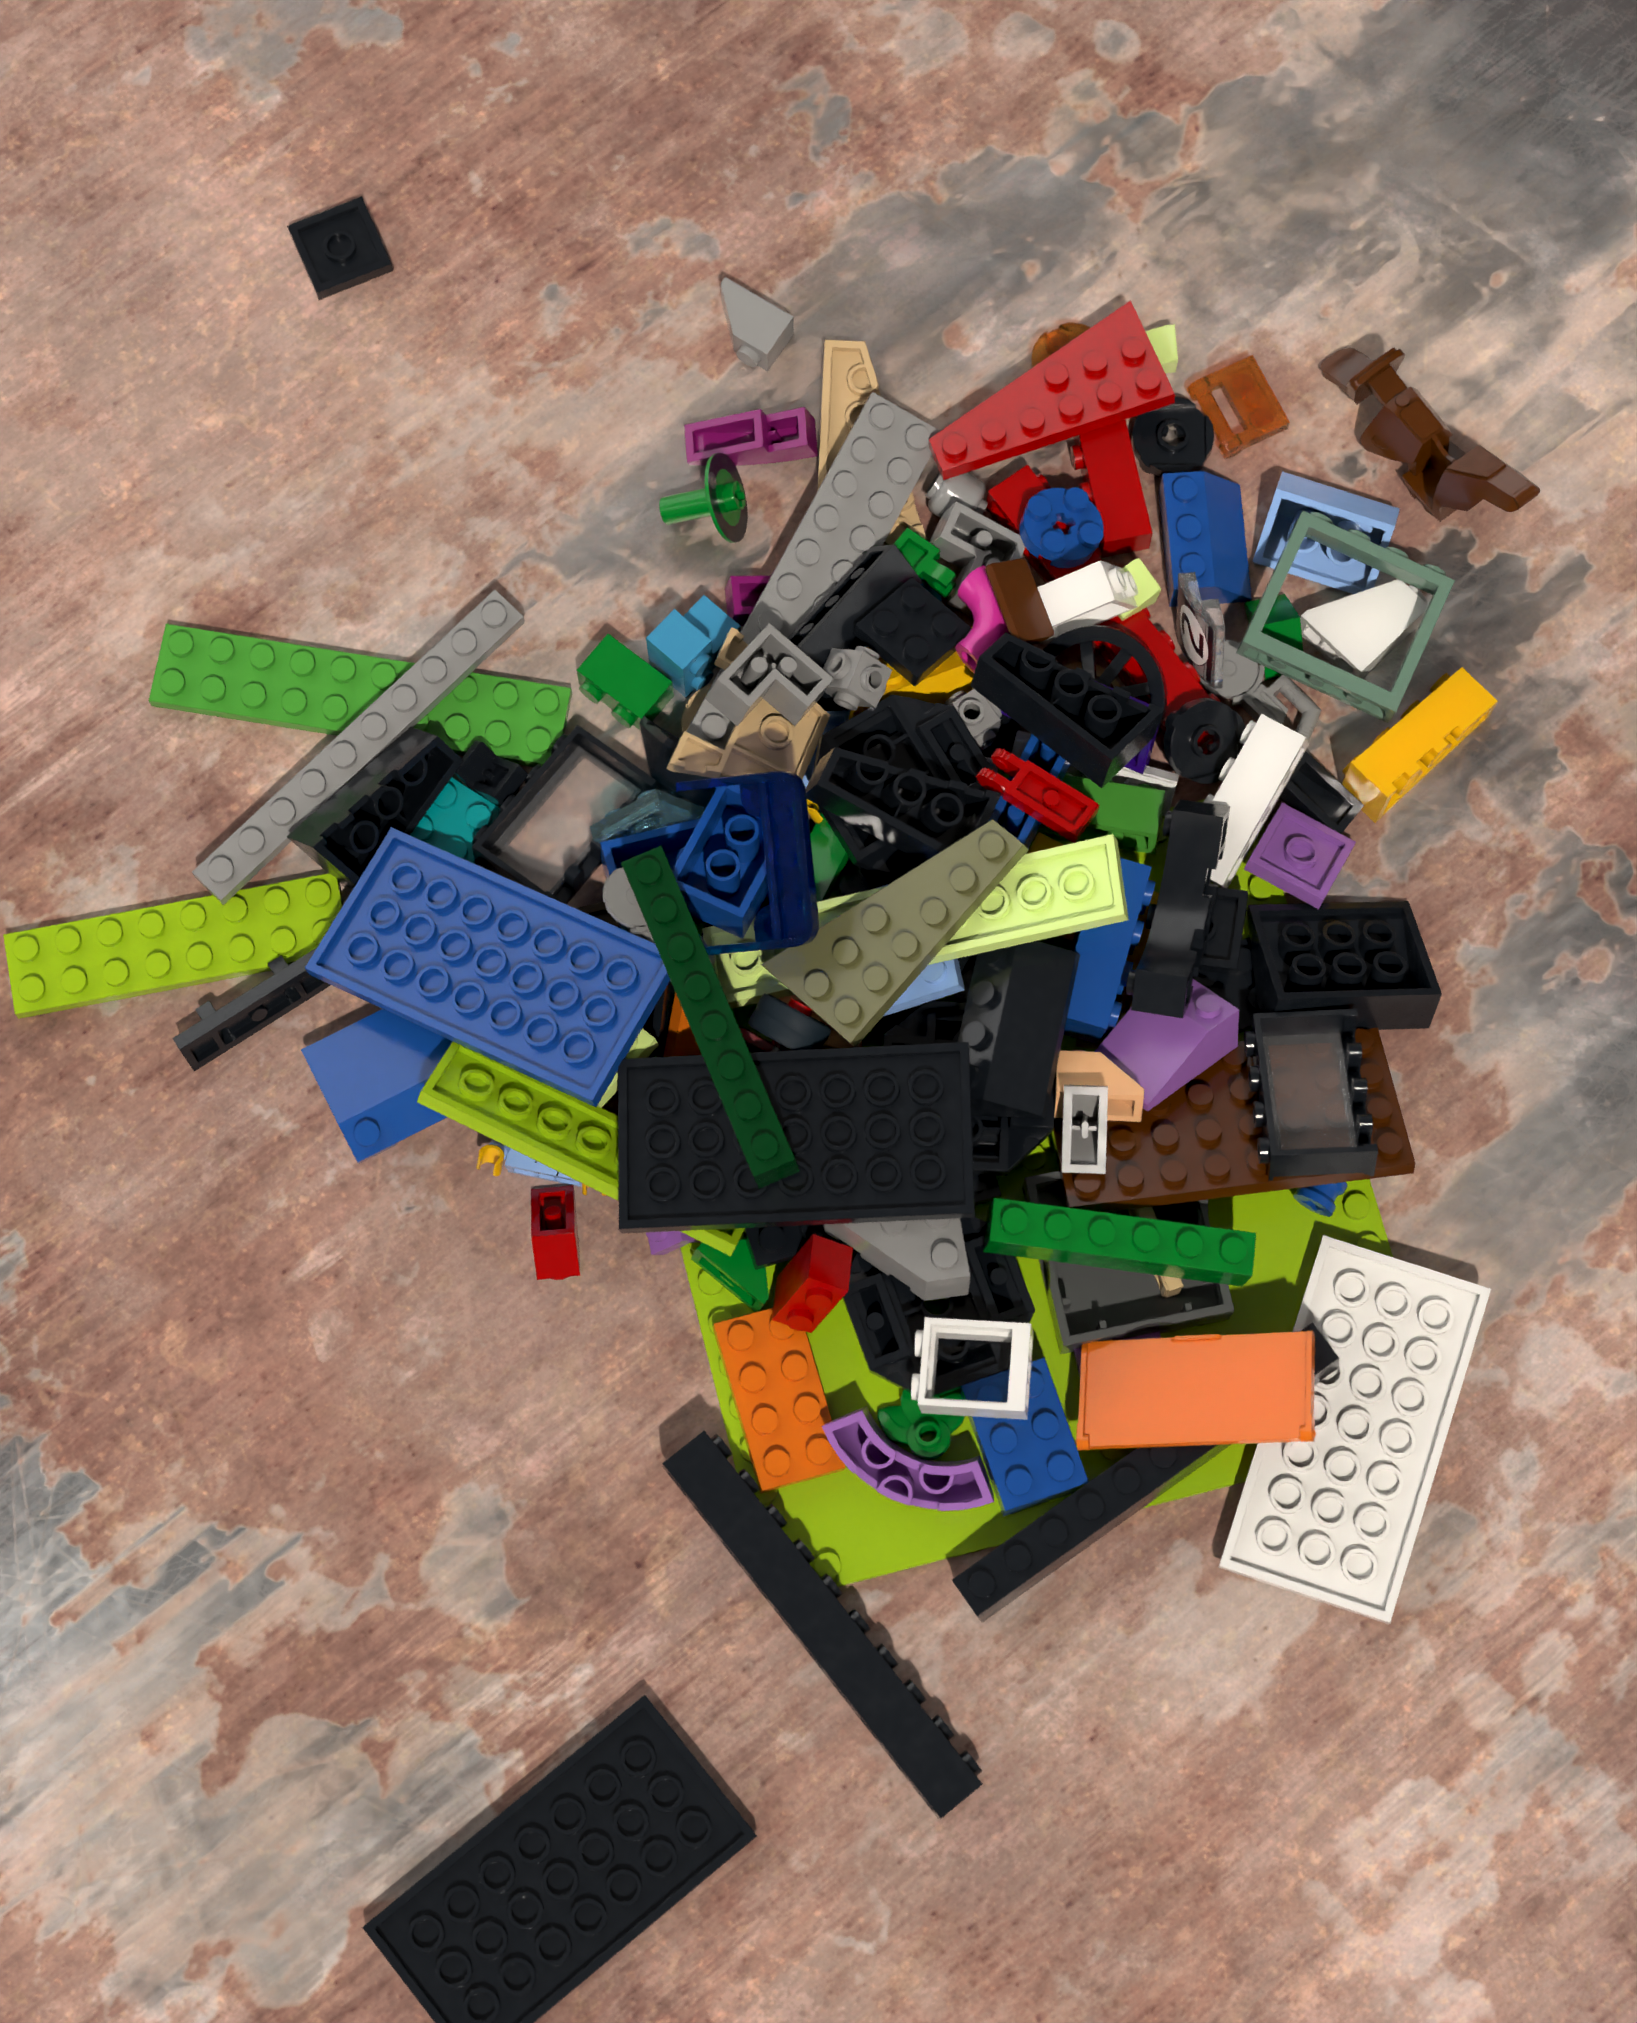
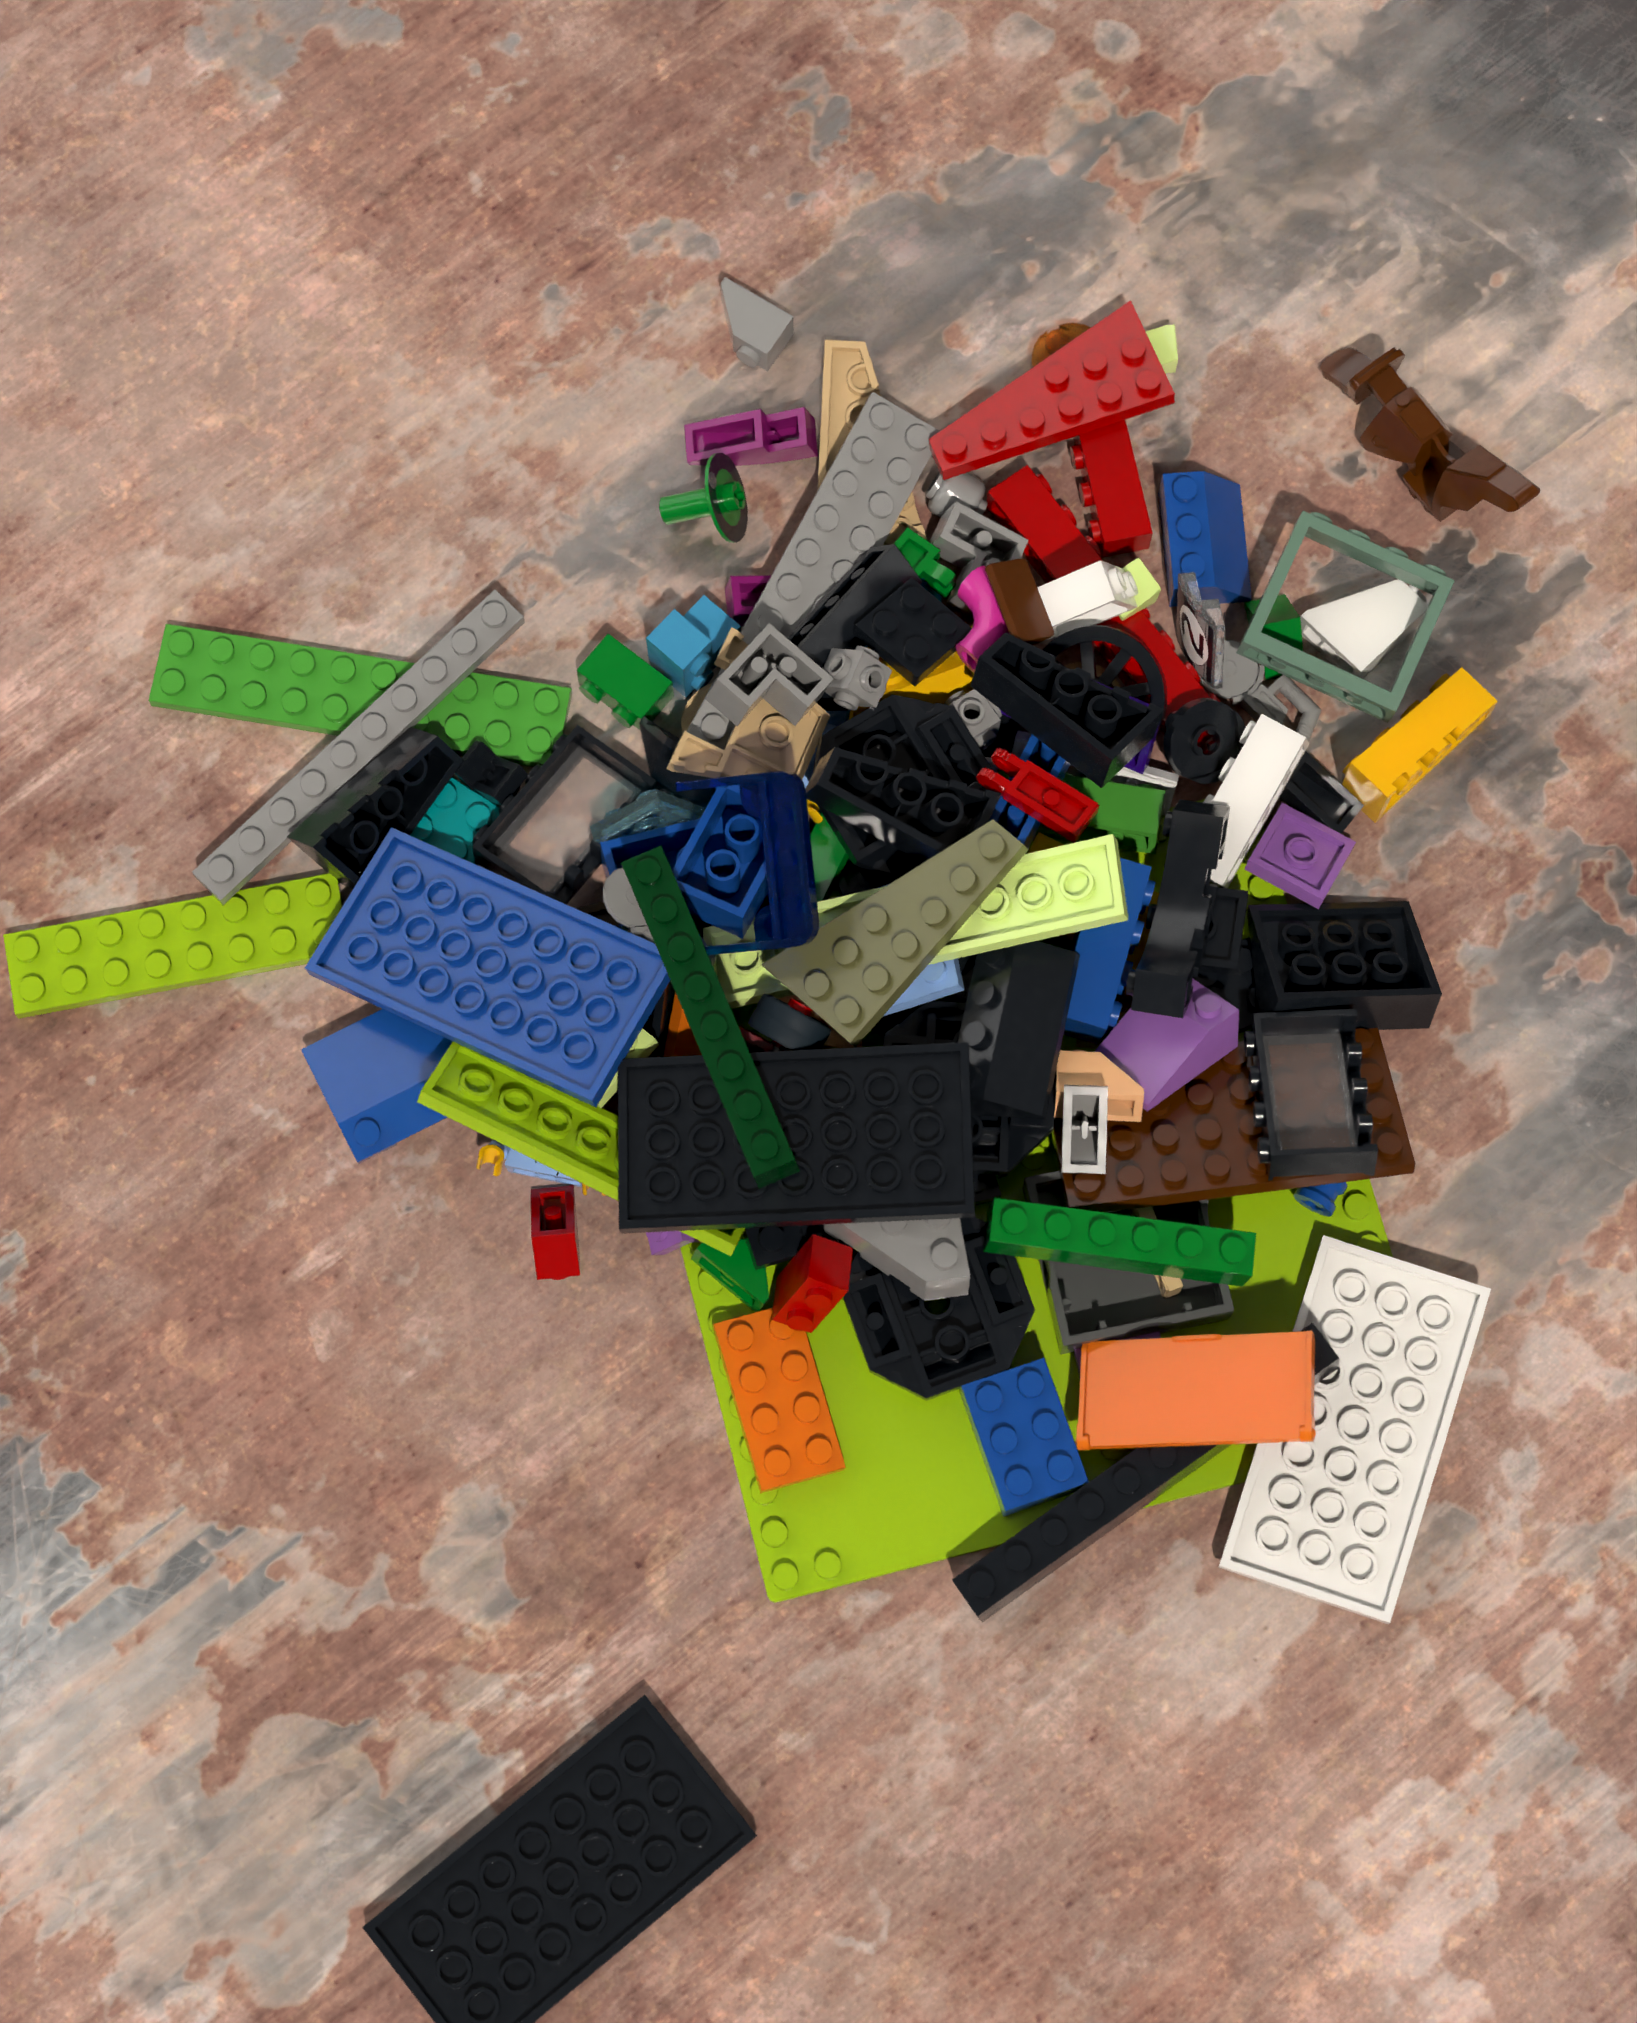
(249, 1012): black hinge -> none
(340, 248): black plate -> none
(822, 1624): black brick -> none
(902, 1474): medium lavender brick -> none
(907, 1424): green plate -> none
(1020, 1367): white window -> none
(1074, 510): blue plate -> none
(1156, 455): black plate -> none
(1250, 401): clear orange plate -> none
(1316, 560): light blue slope -> none

